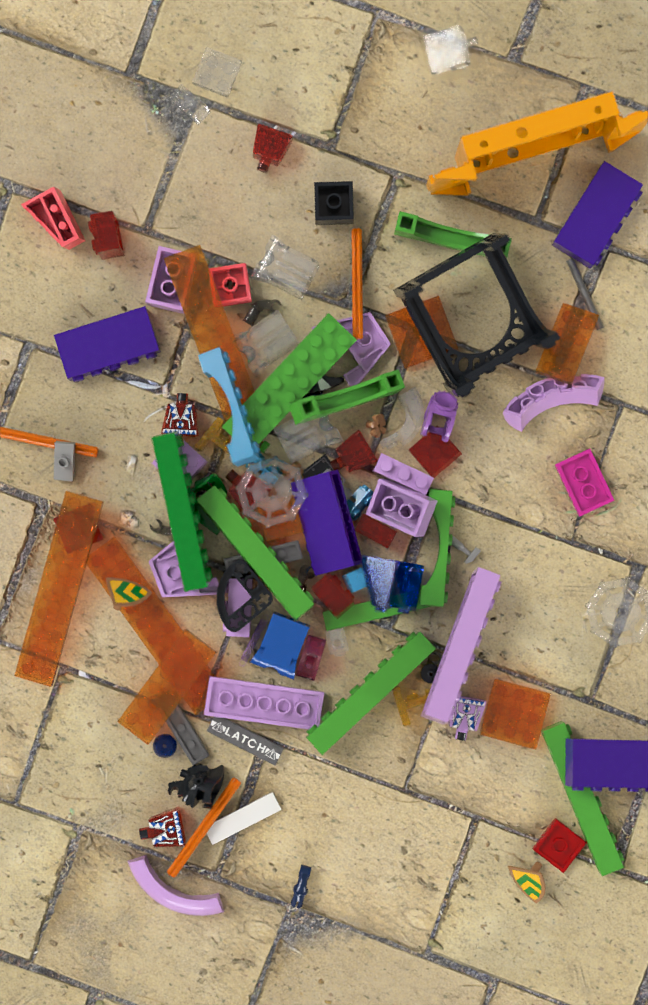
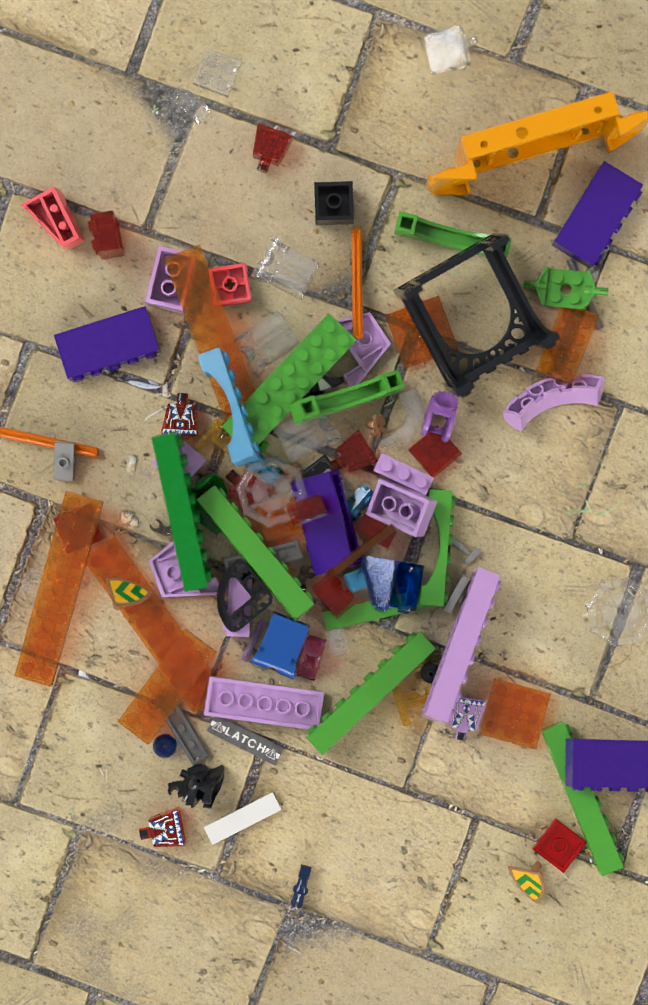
(168, 896): lavender brick -> none
(203, 828): orange axle -> none
(257, 307): clear smoke piece -> none
(307, 510): none -> clear red torso
(361, 550): none -> reddish brown tile
(456, 595): none -> light grey plate
(552, 280): none -> bright green plate
(584, 482): dark pink plate -> none

